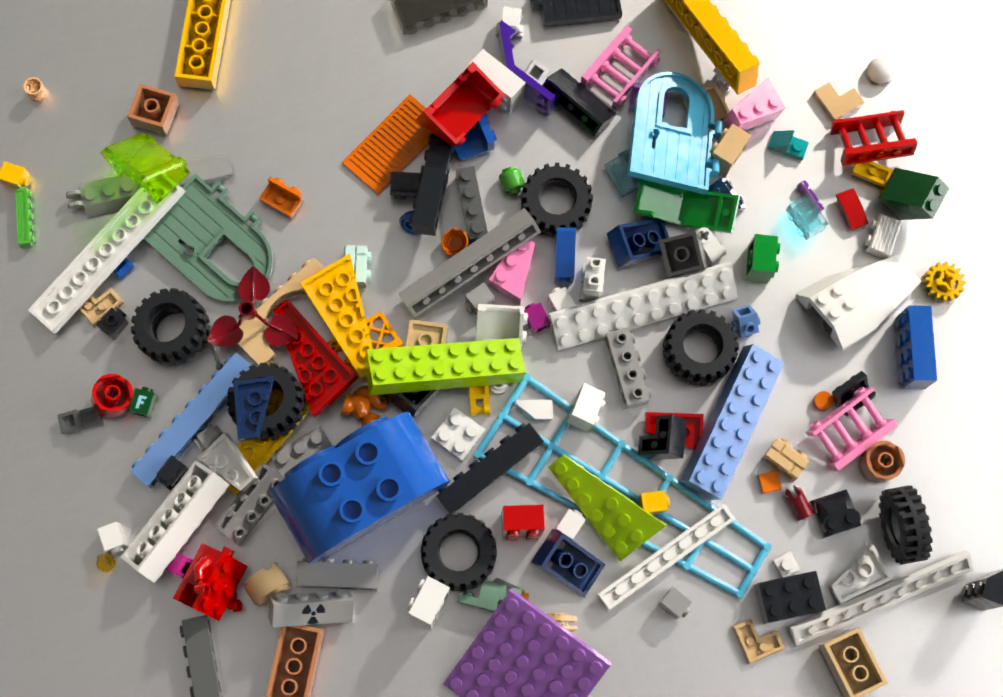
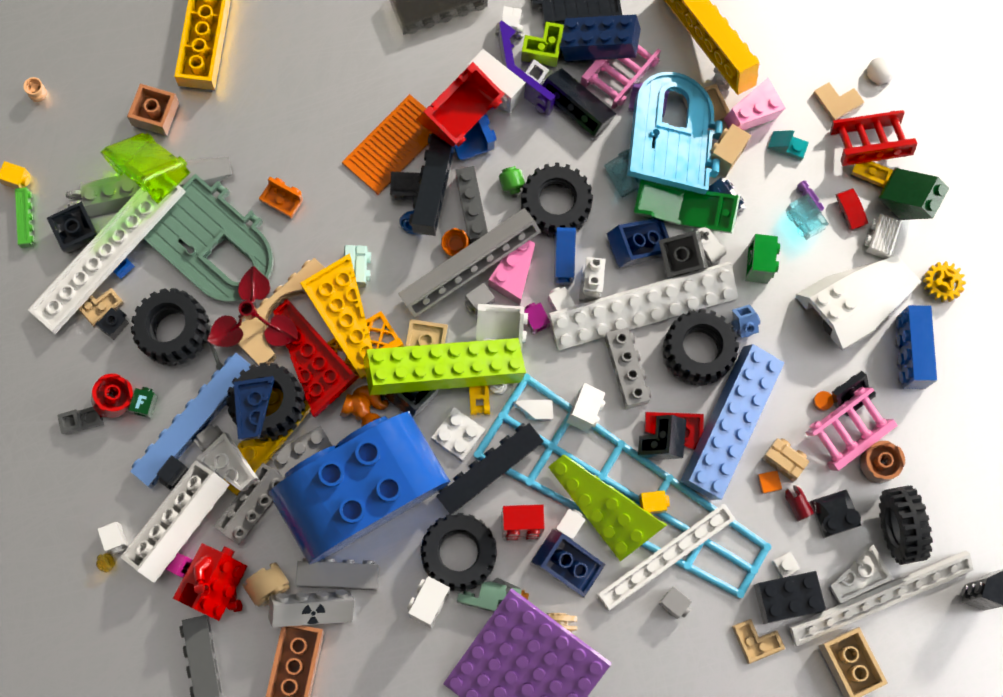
(72, 227): none -> black slope
(544, 49): none -> lime brick
(600, 37): none -> dark blue brick

